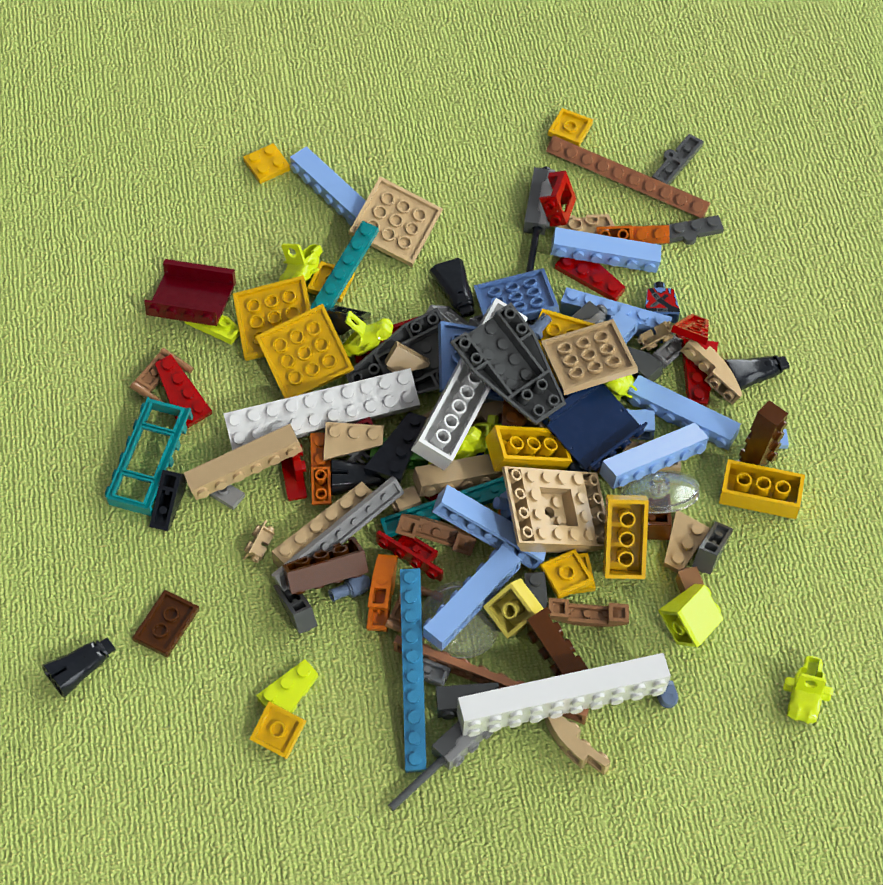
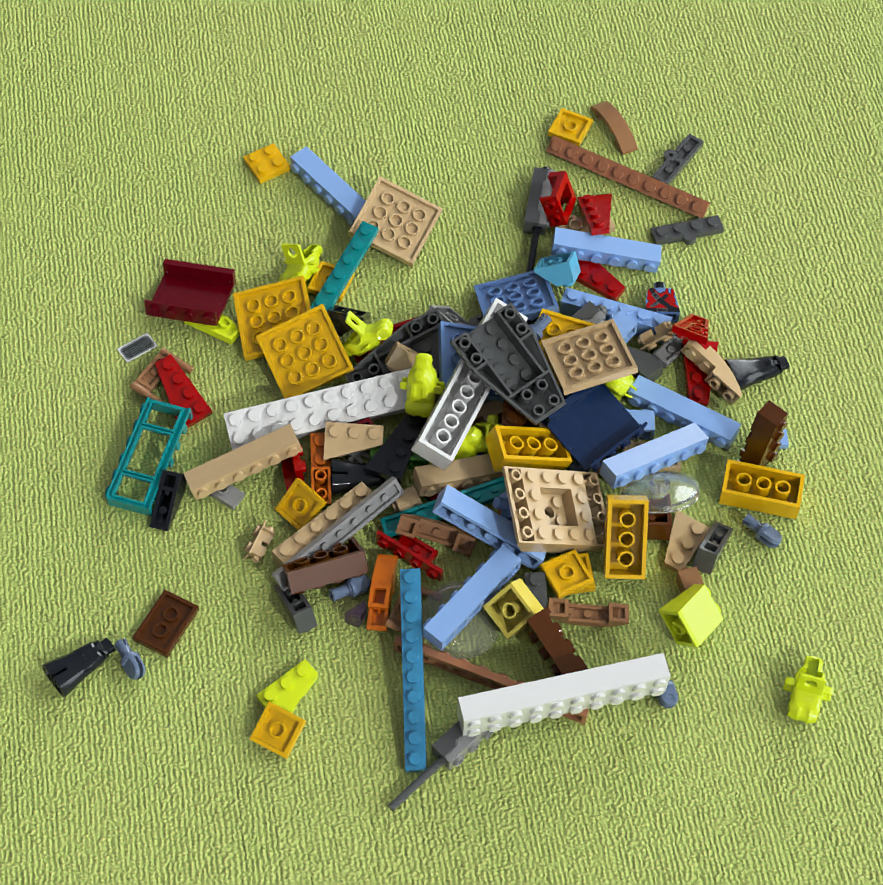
(130, 660): none -> sand blue arm
(137, 347): none -> sticker
(300, 504): none -> yellow plate
(356, 615): none -> slope
(421, 386): none -> neon yellow piece
(435, 673): light grey plate -> none
(448, 697): dark grey slope -> none
(454, 283): black piece -> none
(559, 269): none -> medium azure slope
(578, 750): tan slope -> none
(596, 212): none -> red wing
(617, 126): none -> medium nougat slope
(650, 234): orange slope -> none
(763, 532): none -> sand blue arm

